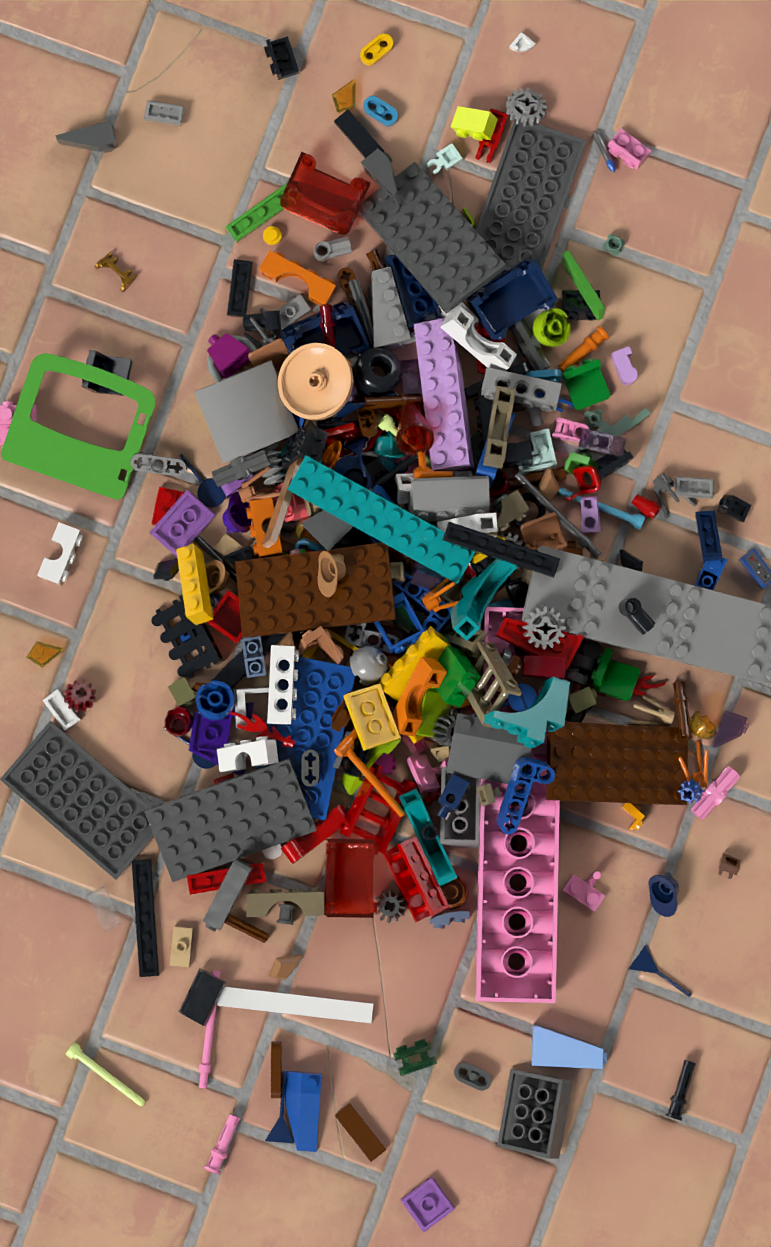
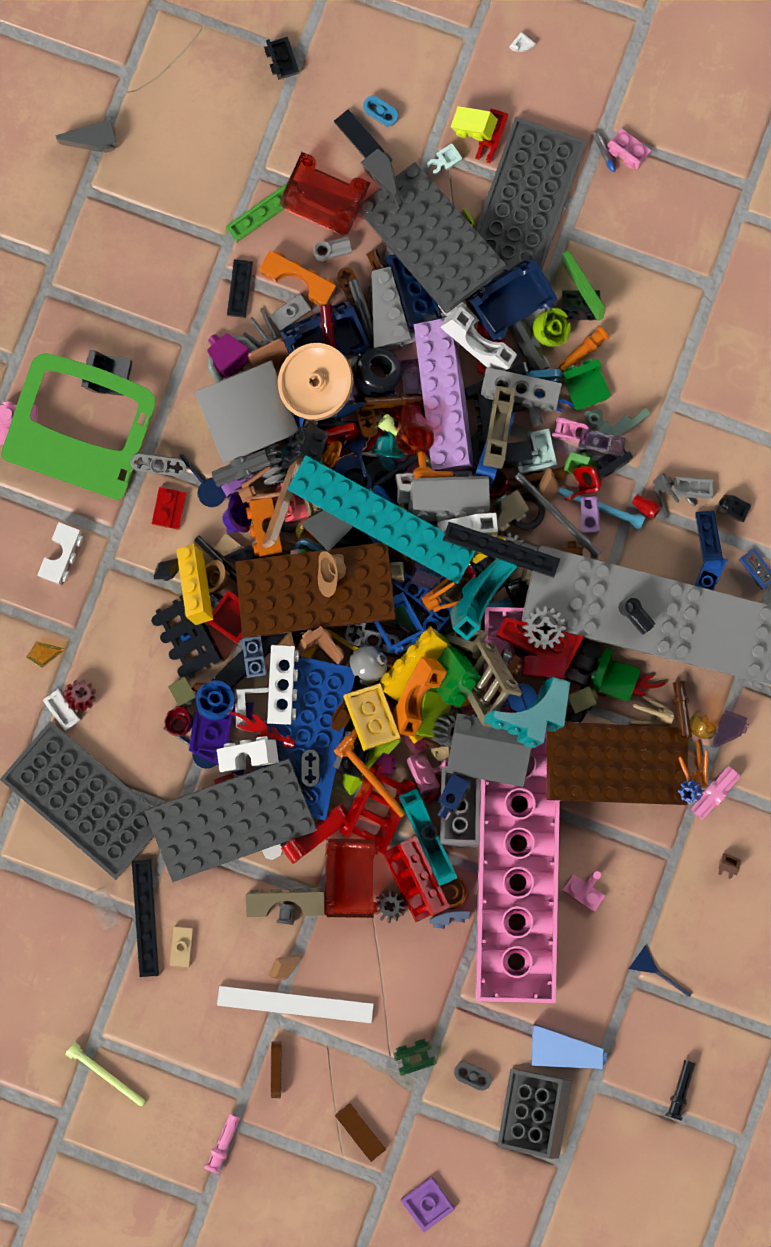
(105, 262): pearl gold piece -> none
(164, 113): light grey plate -> none
(182, 522): medium lavender tile -> none
(202, 997): black piece -> none
(205, 1068): bright pink bar -> none
(212, 880): red plate -> none
(227, 894): dark grey slope -> none
(247, 928): reddish brown axle -> none
(267, 321): black piece -> none
(272, 235): yellow plate -> none
(280, 1130): dark blue piece -> none
(303, 1107): blue wedge -> none
(345, 97): clear yellow piece -> none
(375, 49): yellow plate -> none
(487, 794): dark tan tile -> none
(521, 795): blue beam -> none
(526, 107): light grey gear -> none
(543, 532): nougat bracket -> none
(613, 249): sand green plate -> none
(623, 366): lavender leg -> none
(630, 561): black piece -> none
(633, 810): light orange bracket -> none
(664, 894): dark blue piece -> none

